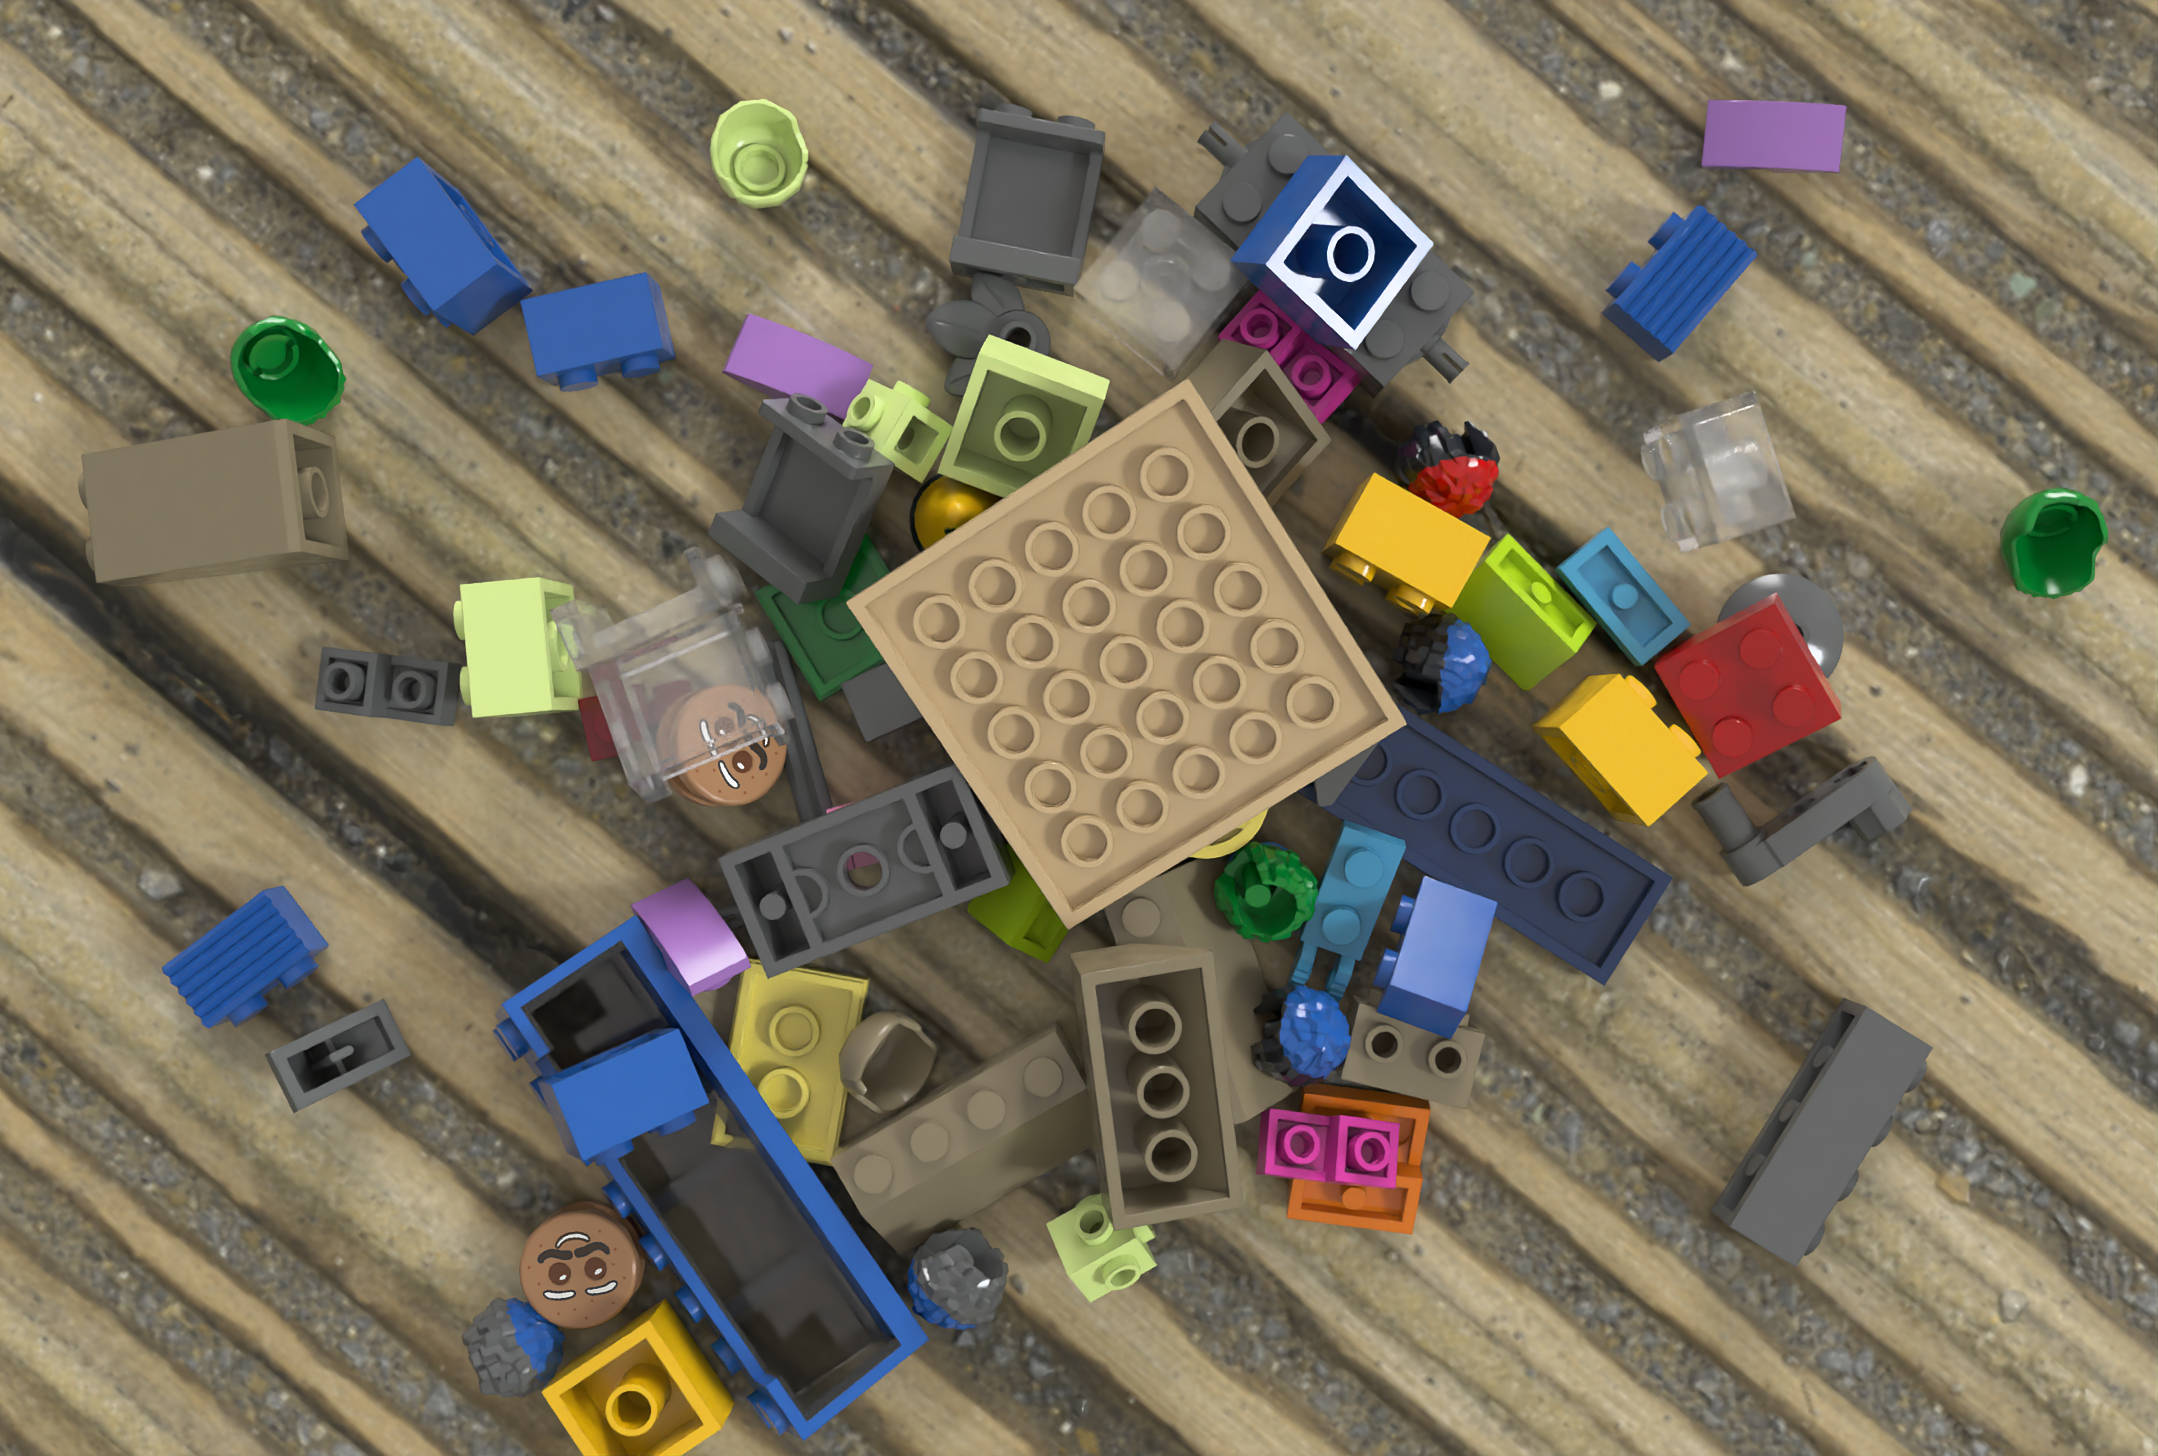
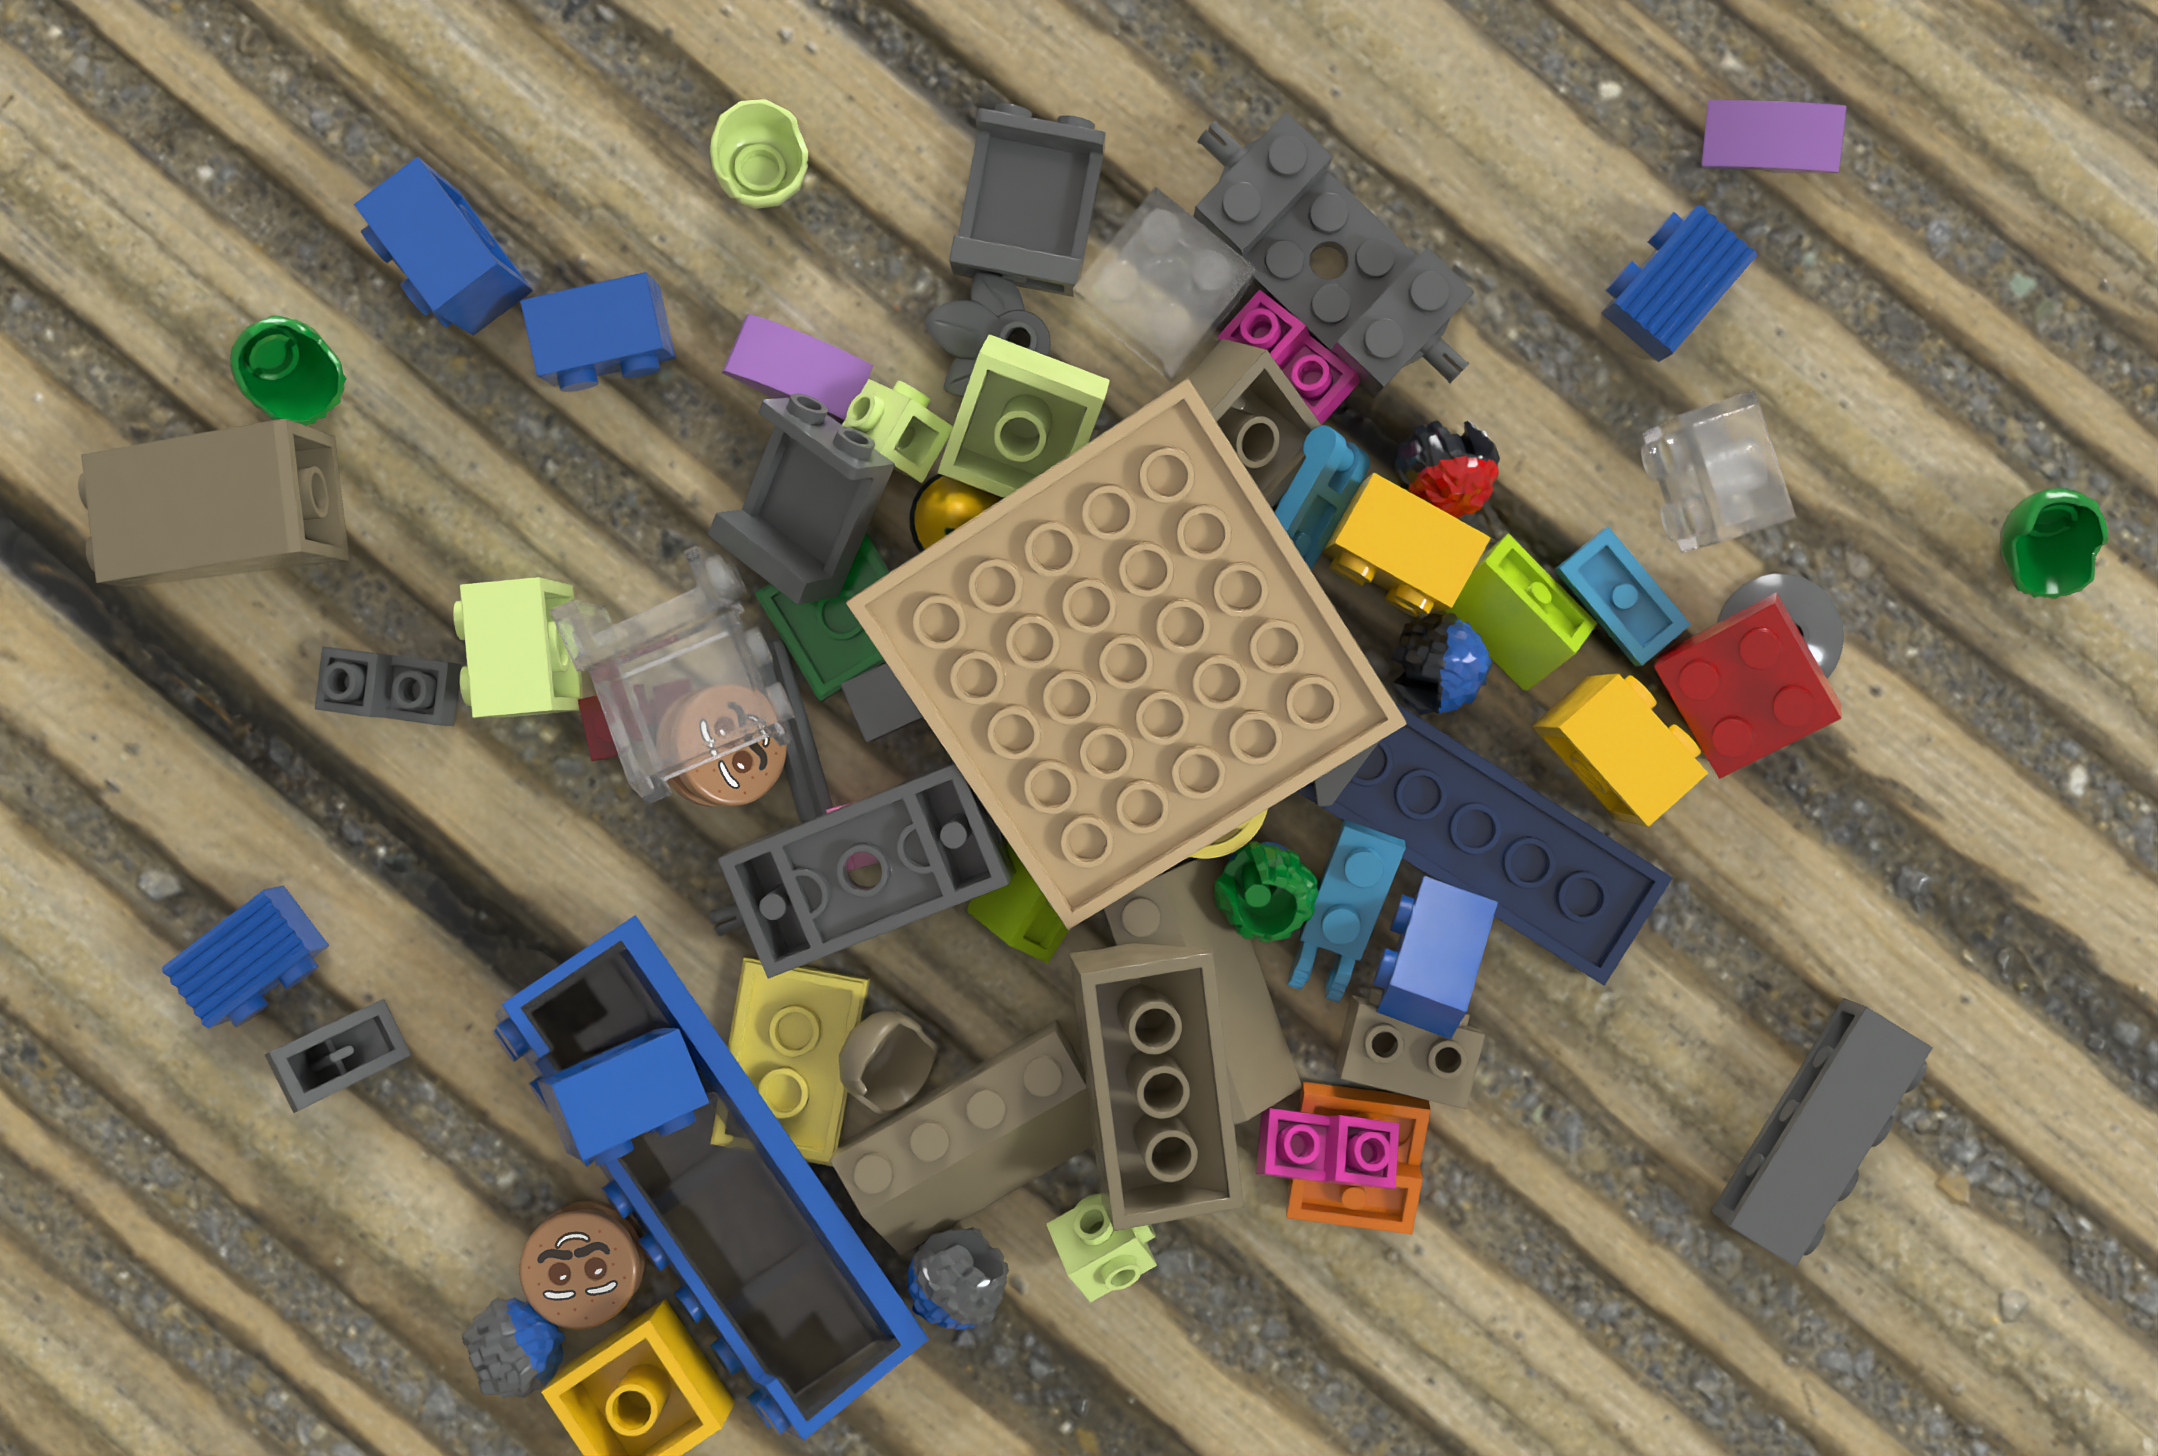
(692, 937): medium lavender slope -> none
(1305, 1039): blue piece -> none
(1321, 490): none -> dark azure plate
(1332, 251): blue brick -> none
(1855, 795): dark grey beam -> none

